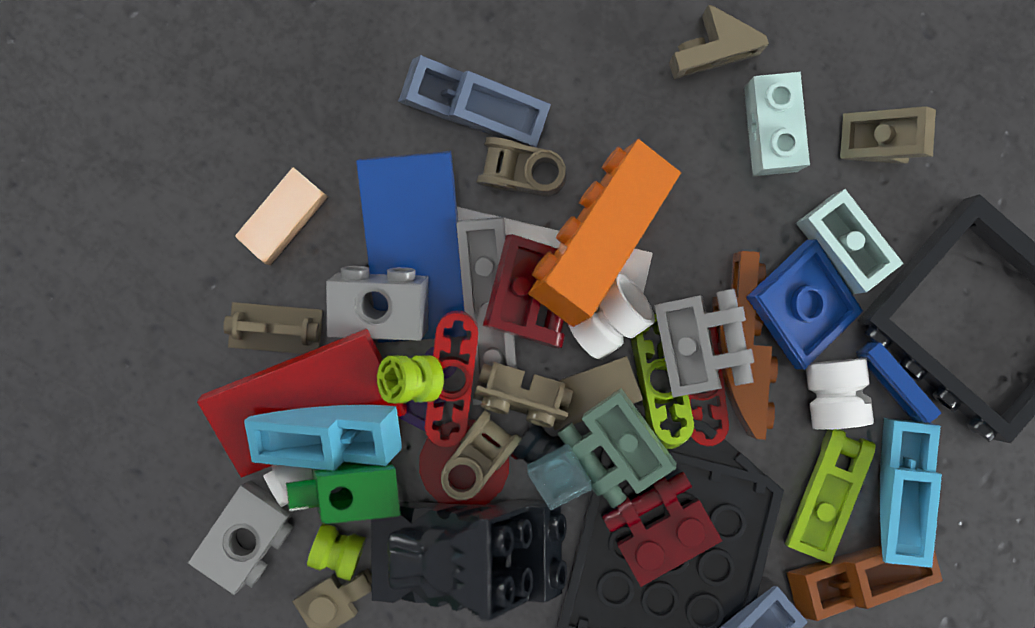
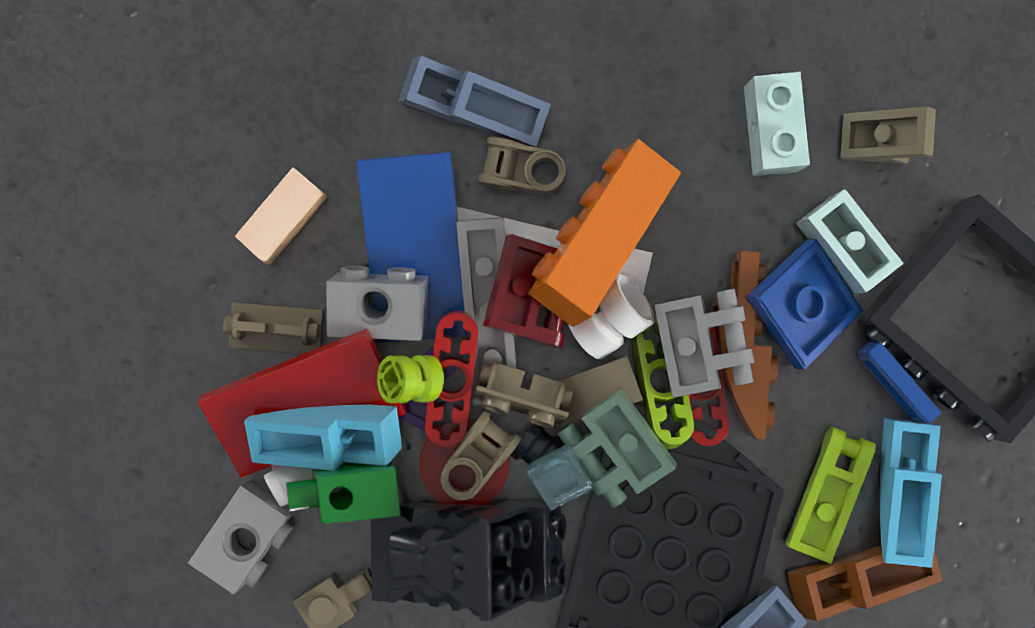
(336, 551): lime wheel -> none
(668, 540): dark red plate -> none
(728, 42): dark tan slope -> none
(839, 394): white wheel -> none

